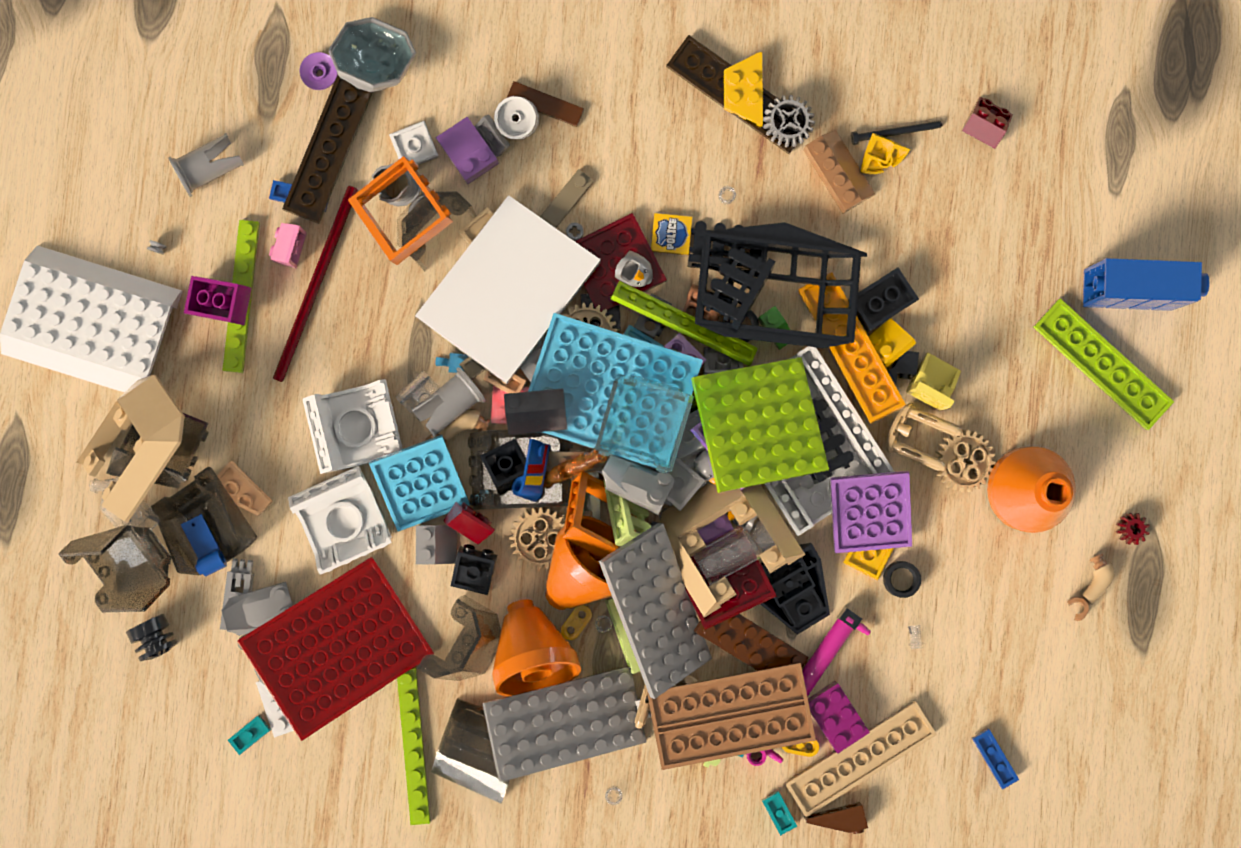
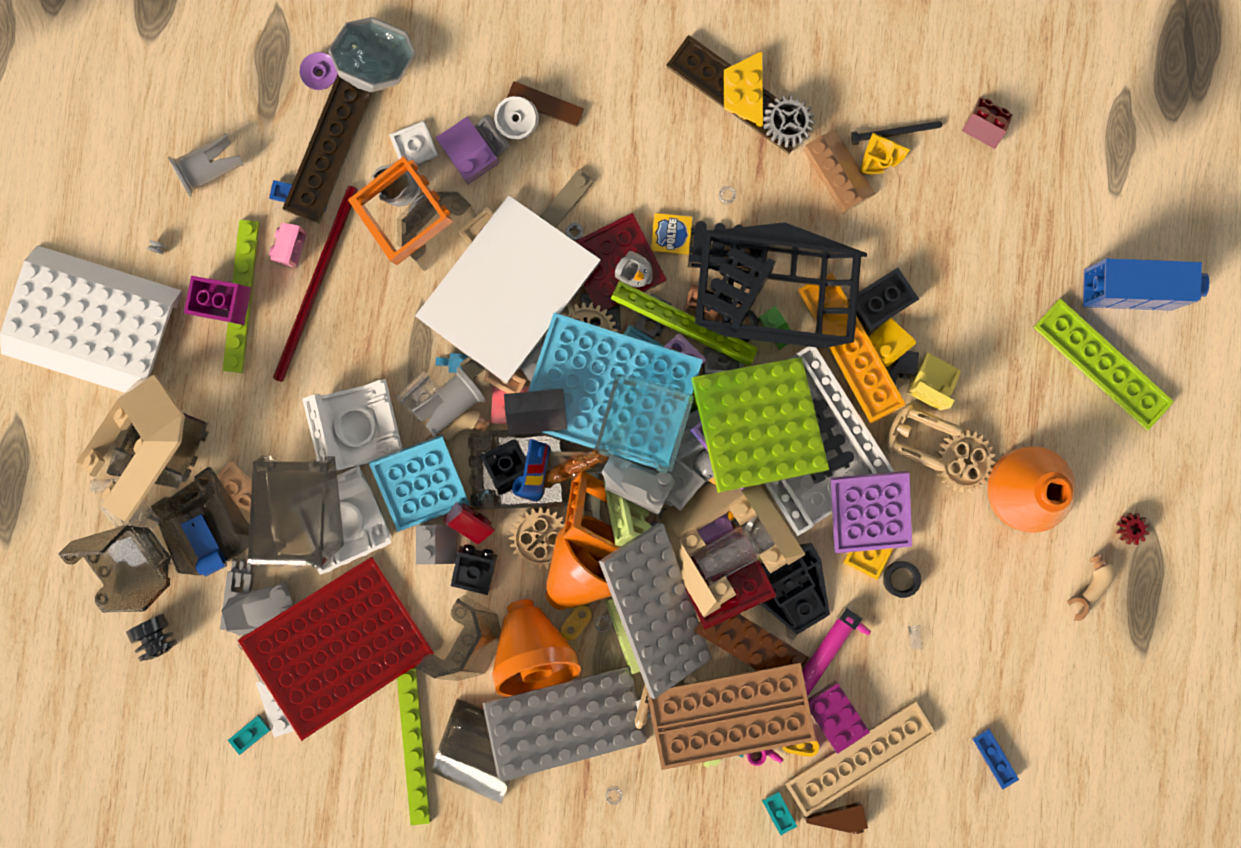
(294, 513): none -> clear smoke windscreen

